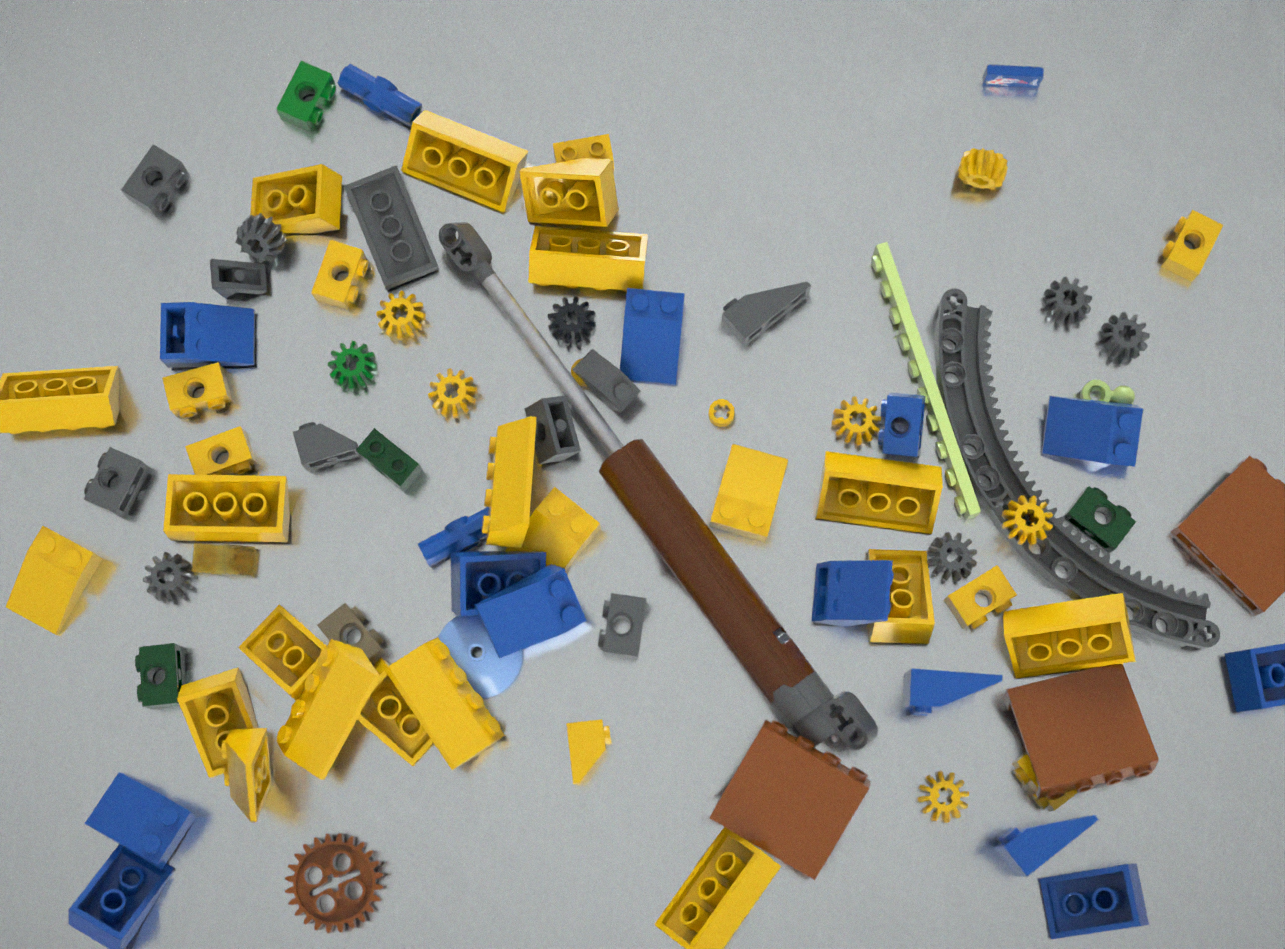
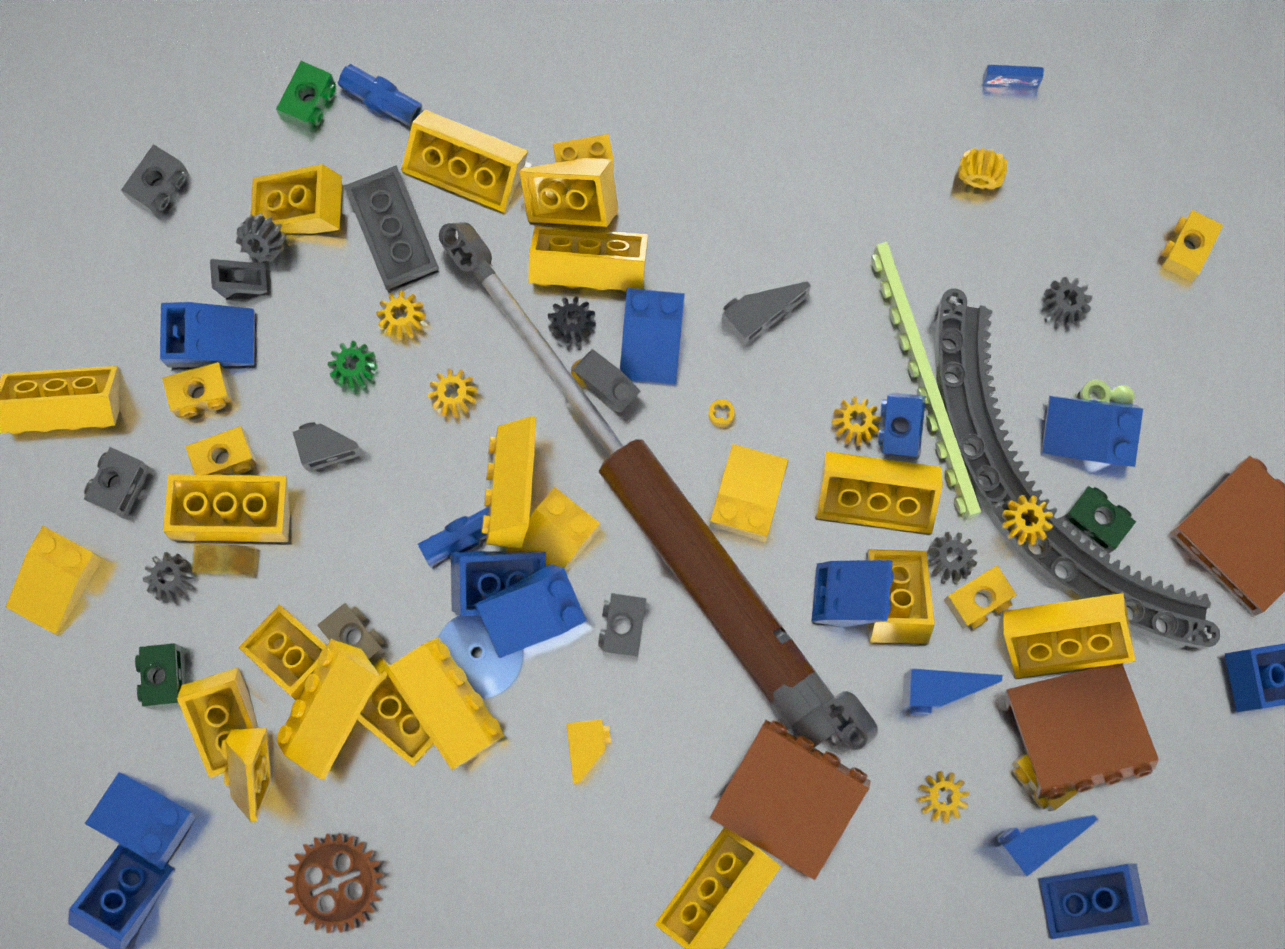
(336, 259): yellow brick -> none
(389, 460): dark green brick -> none
(555, 429): dark grey brick -> none
(1130, 329): dark grey gear -> none

